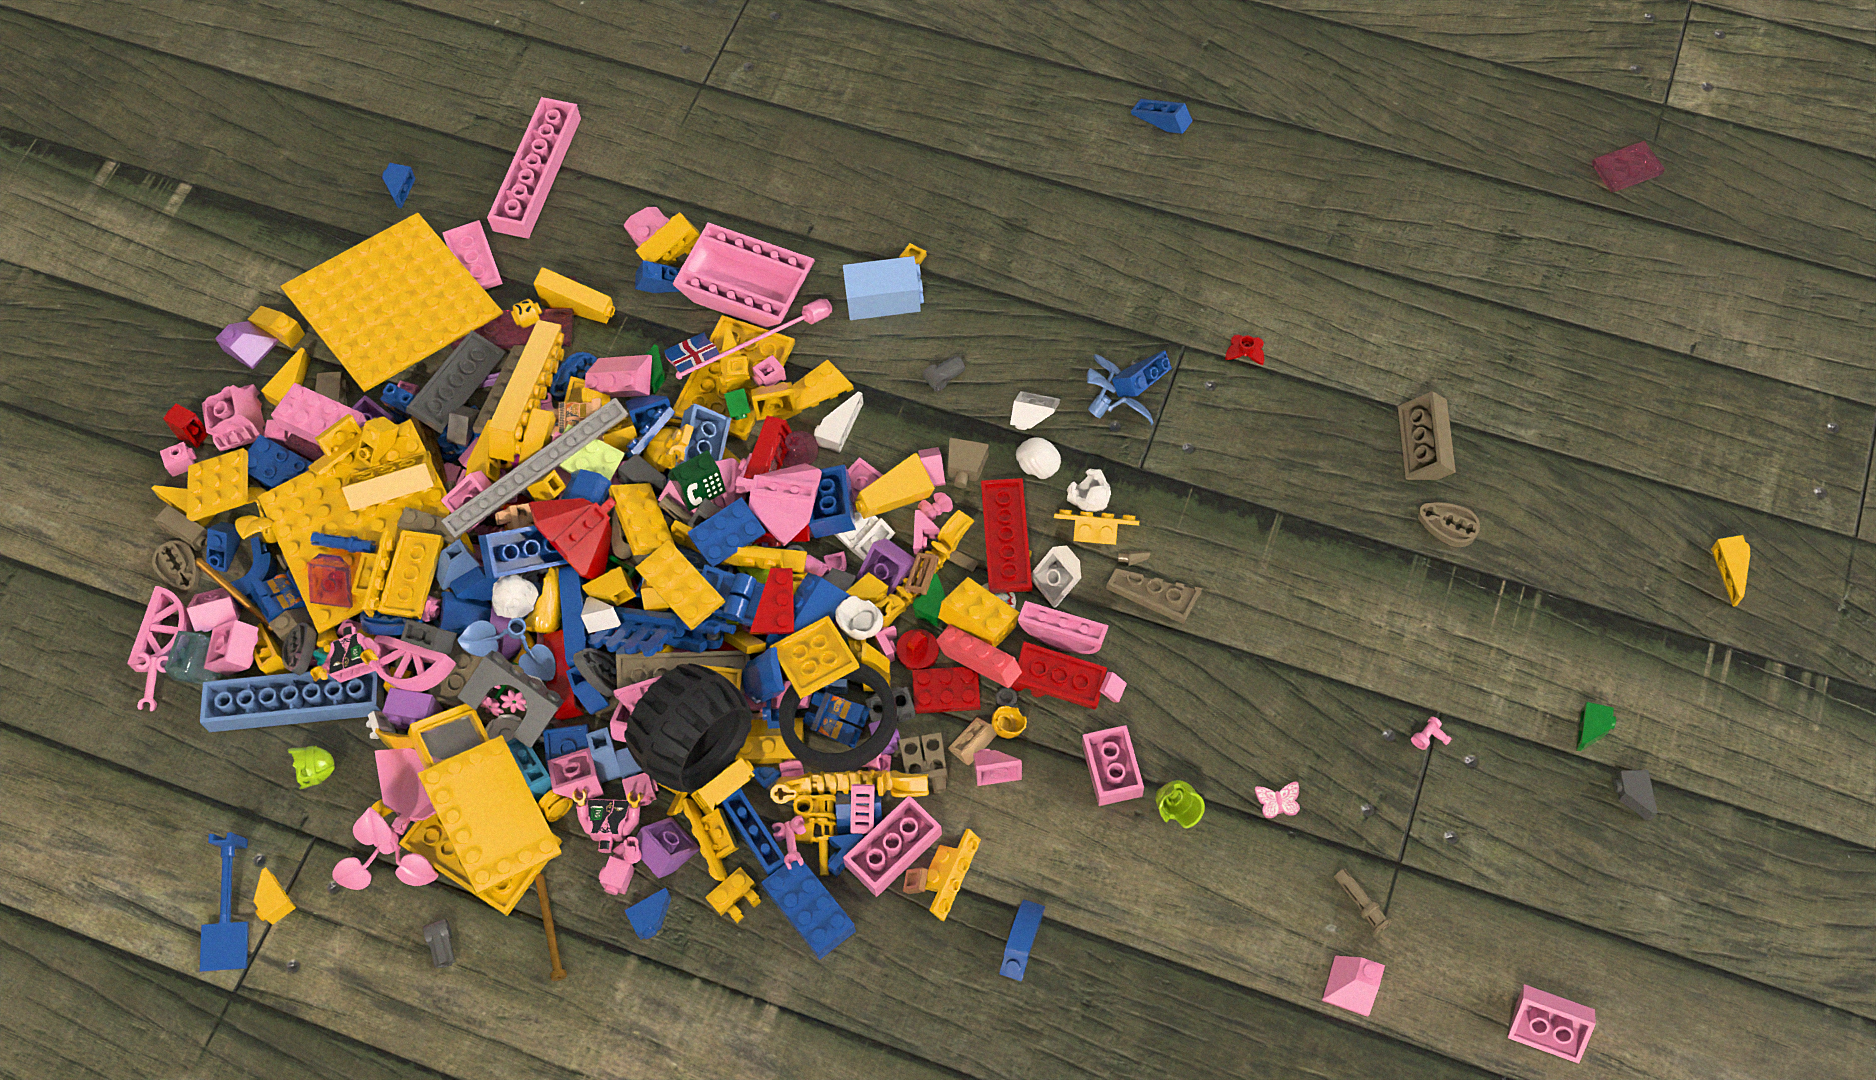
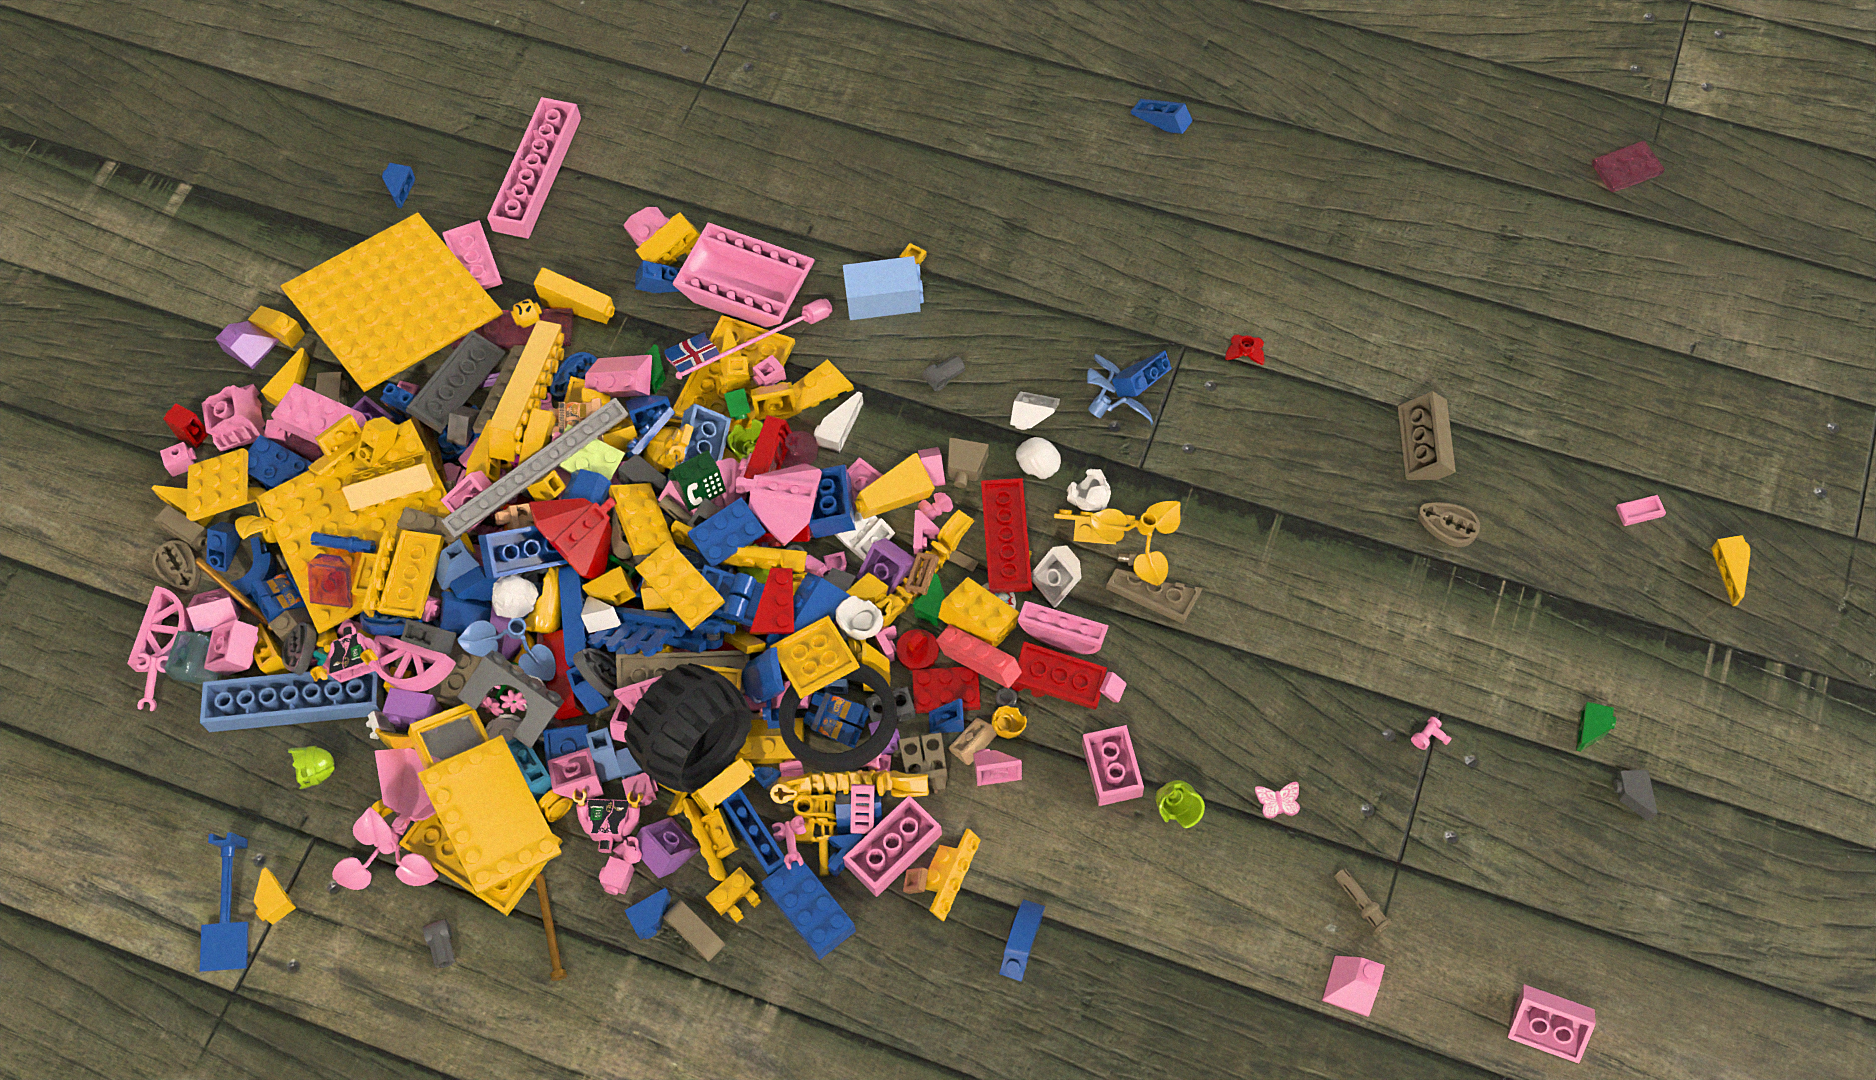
(694, 930): none -> dark tan beam
(745, 439): none -> lime helmet
(947, 718): none -> blue slope
(1164, 516): none -> yellow plant
(1640, 510): none -> bright pink tile

